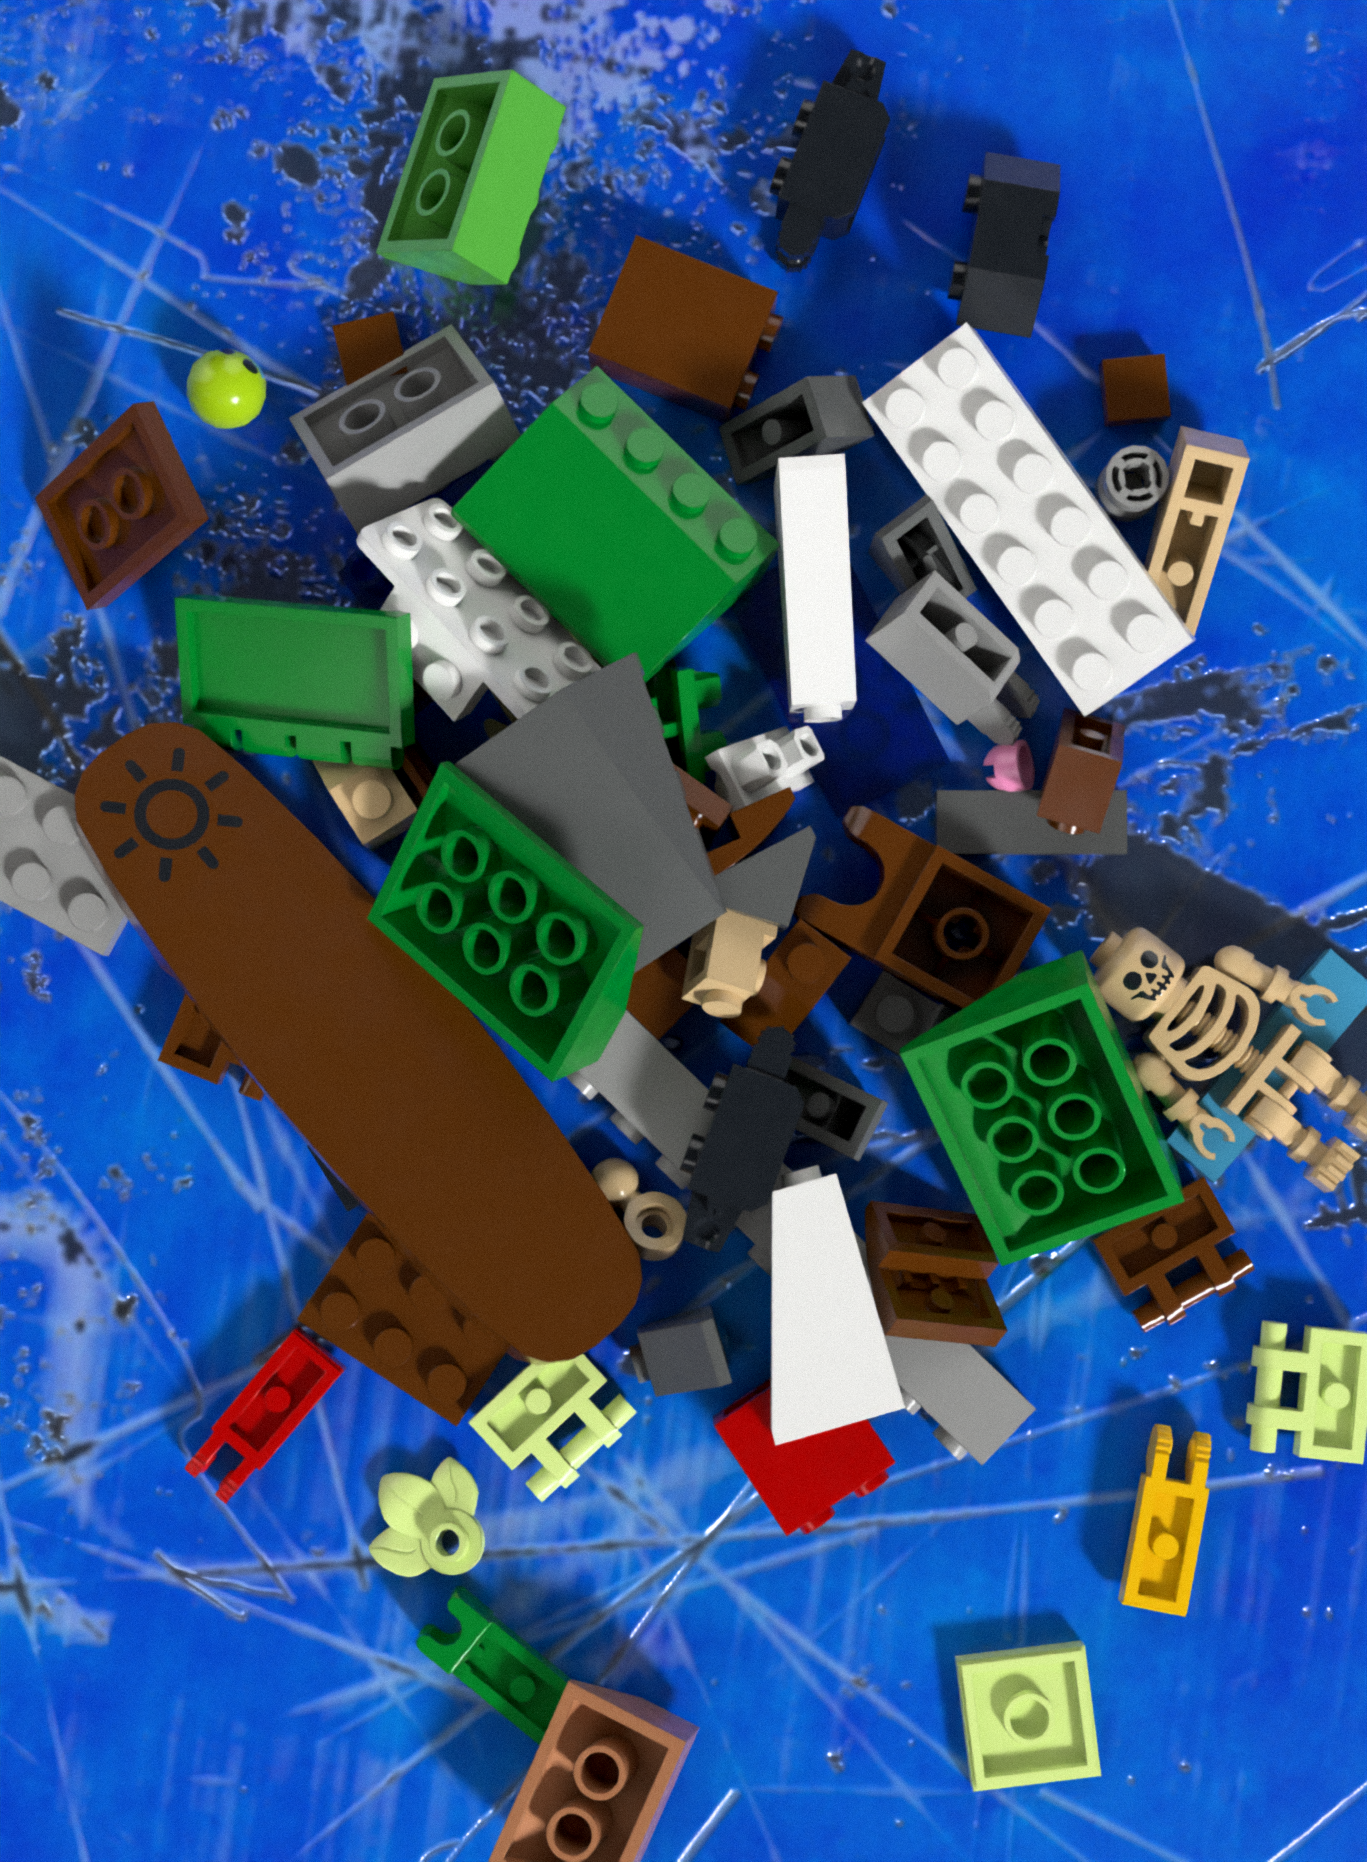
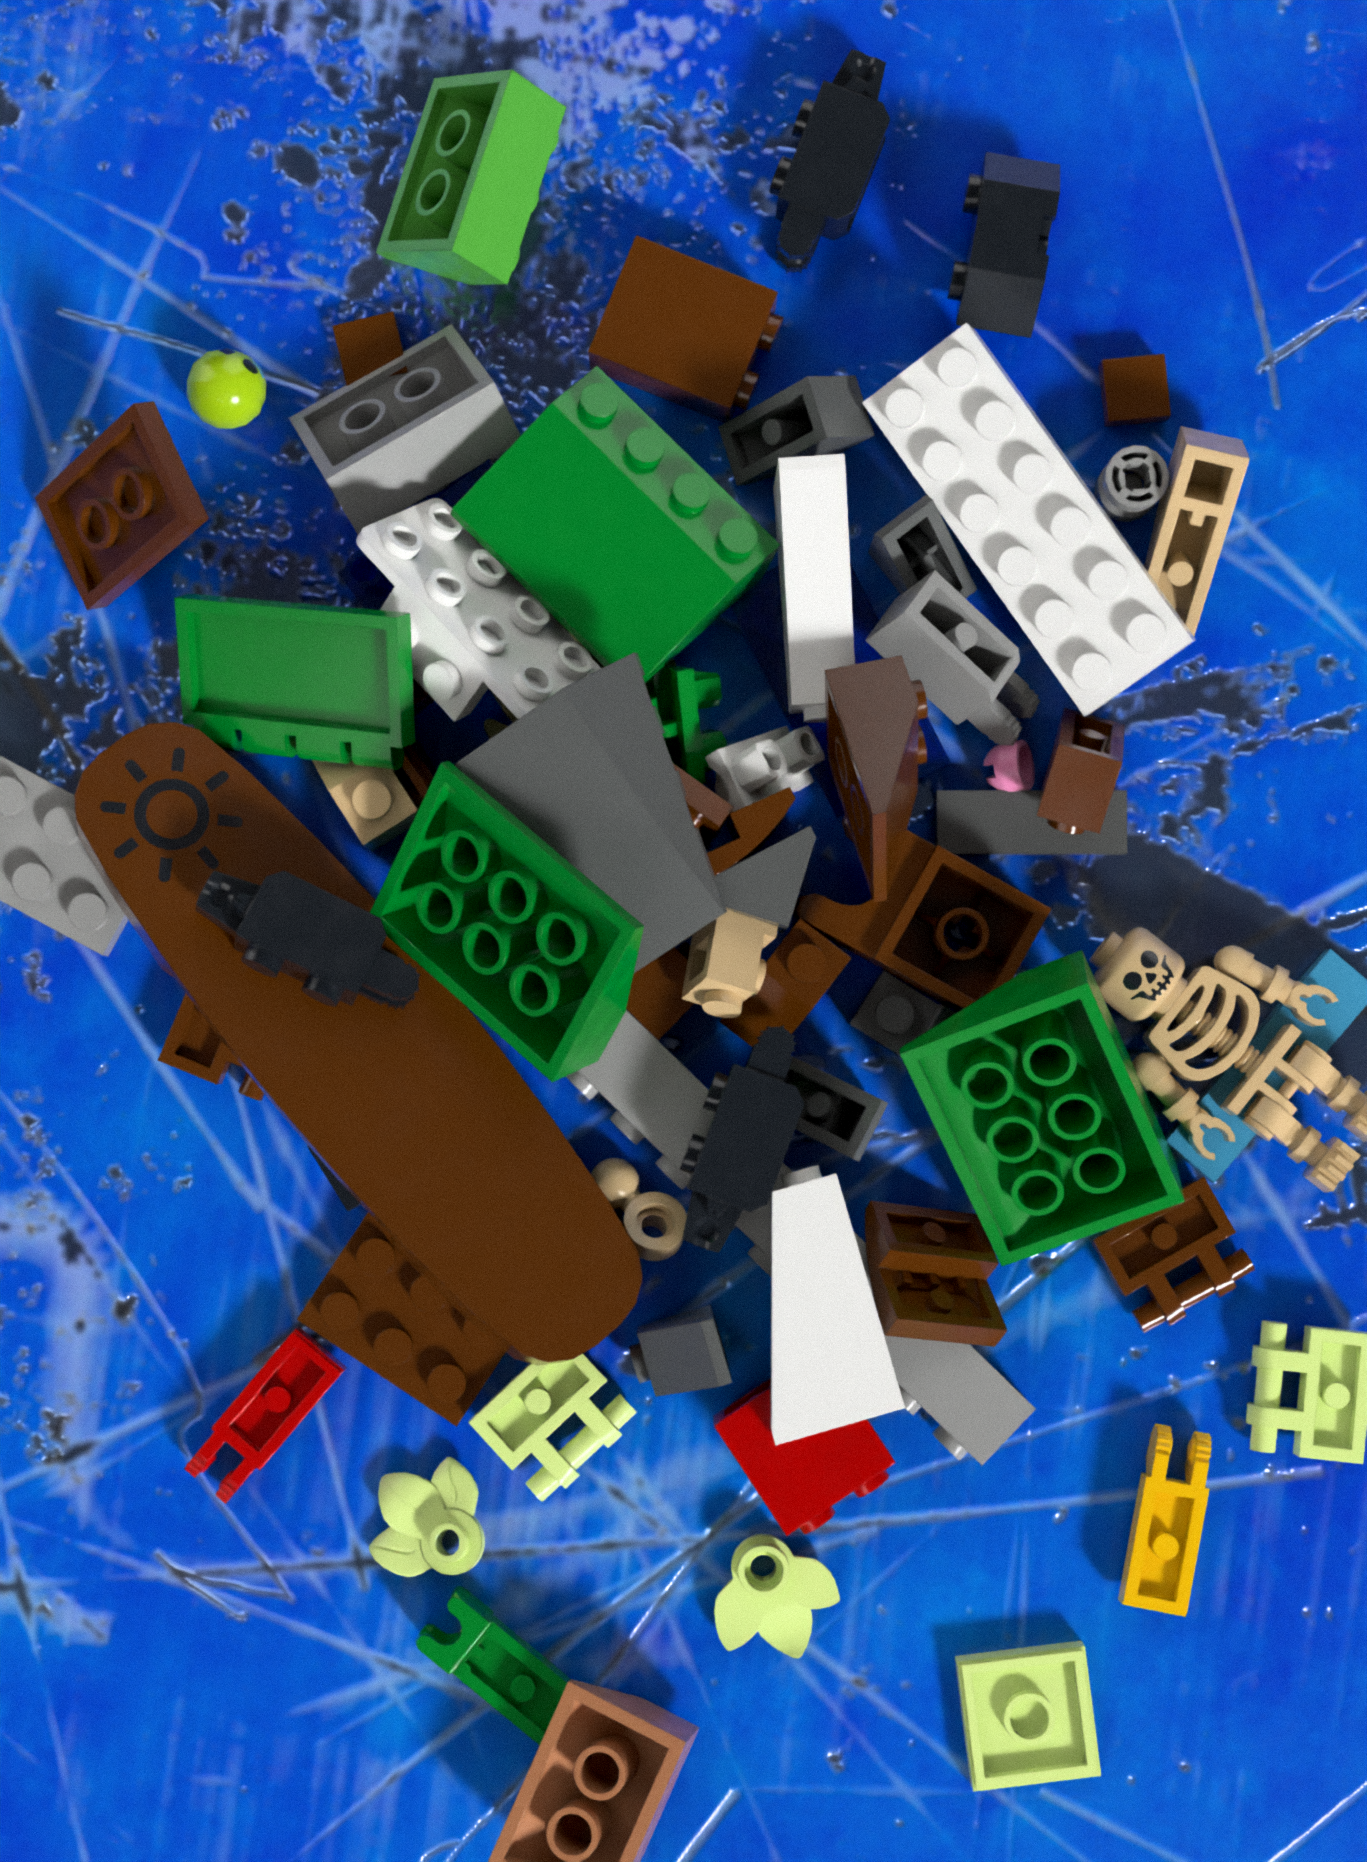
(309, 937): none -> black hinge
(773, 1603): none -> yellowish green plate
(876, 758): none -> reddish brown slope

